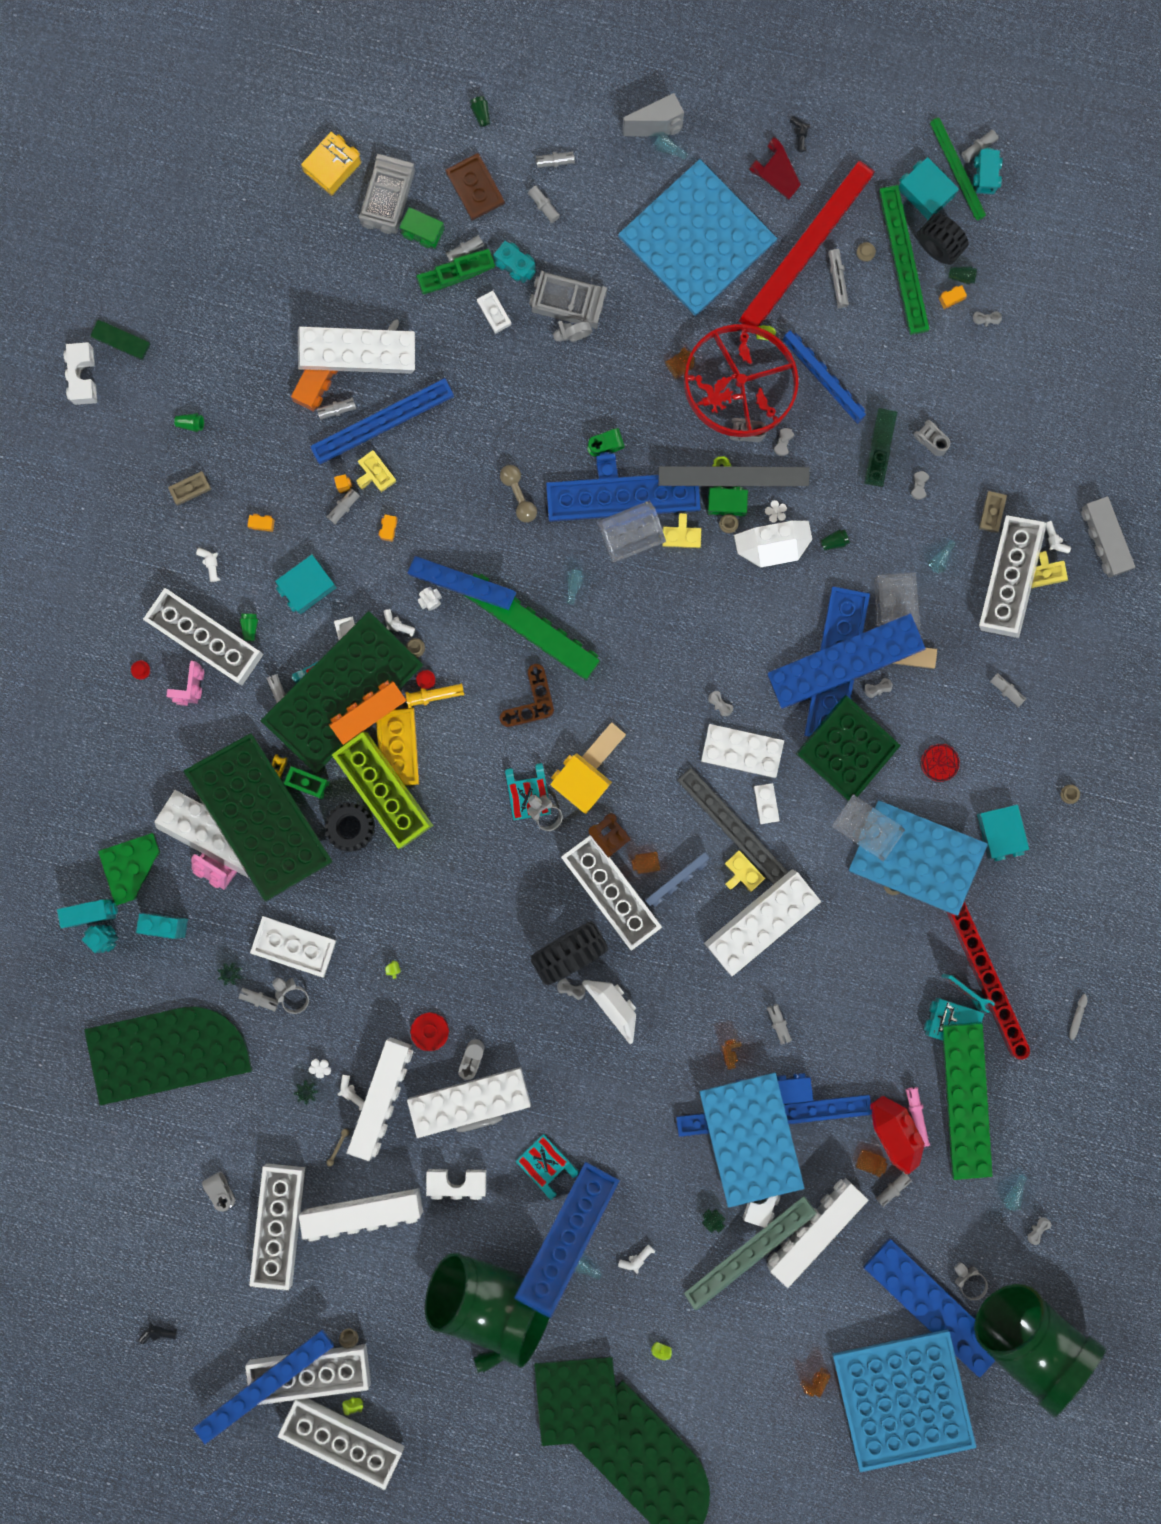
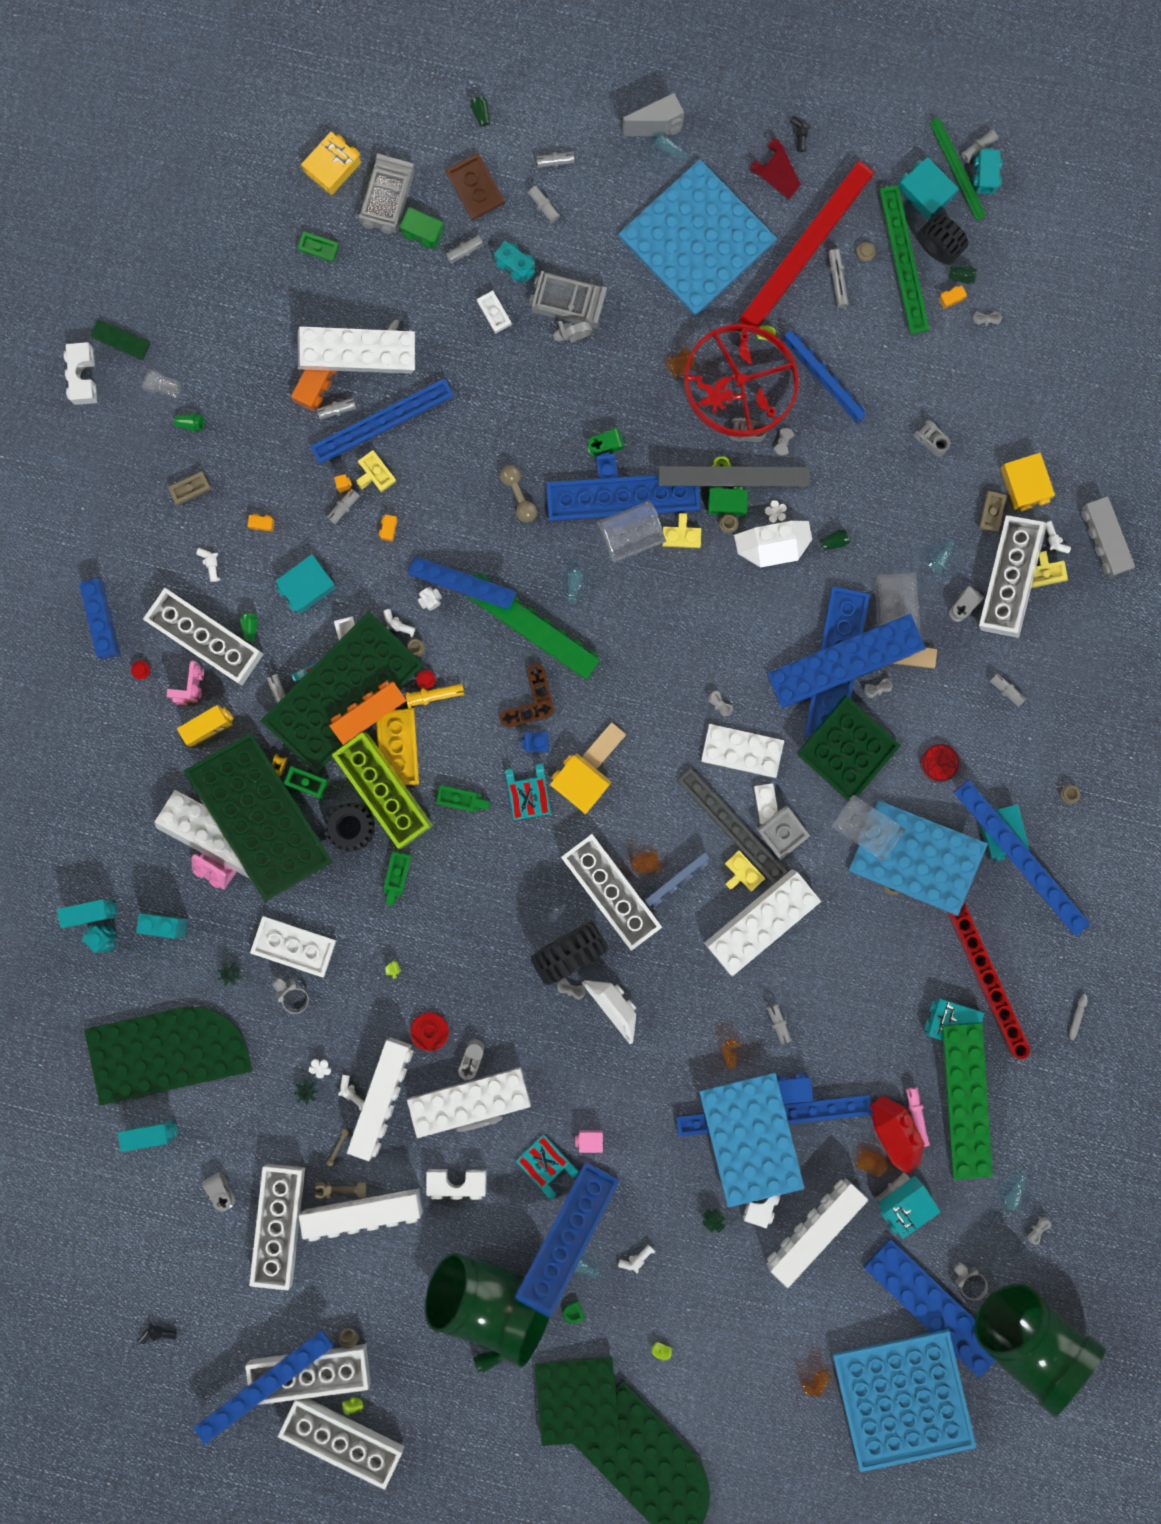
(99, 619): none -> blue brick
(128, 866): green plate -> none
(147, 1135): none -> teal brick
(156, 382): none -> clear piece
(206, 726): none -> yellow brick
(258, 999): light grey pin -> none
(318, 247): none -> green plate
(359, 1190): none -> dark tan bar
(396, 876): none -> green hinge
(456, 271): green slope -> none
(460, 799): none -> green hinge
(535, 742): none -> blue bracket
(539, 804): light grey piece -> none
(573, 1312): none -> green tile
(589, 1141): none -> bright pink brick
(614, 839): reddish brown plate -> none
(750, 1253): sand green plate -> none
(783, 832): none -> light grey plate
(880, 447): clear green slope -> none
(908, 1208): none -> teal brick
(920, 479): light grey piece -> none
(967, 603): none -> light grey piece
(975, 998): teal flag -> none
(1021, 857): none -> blue plate
(1027, 482): none -> yellow brick

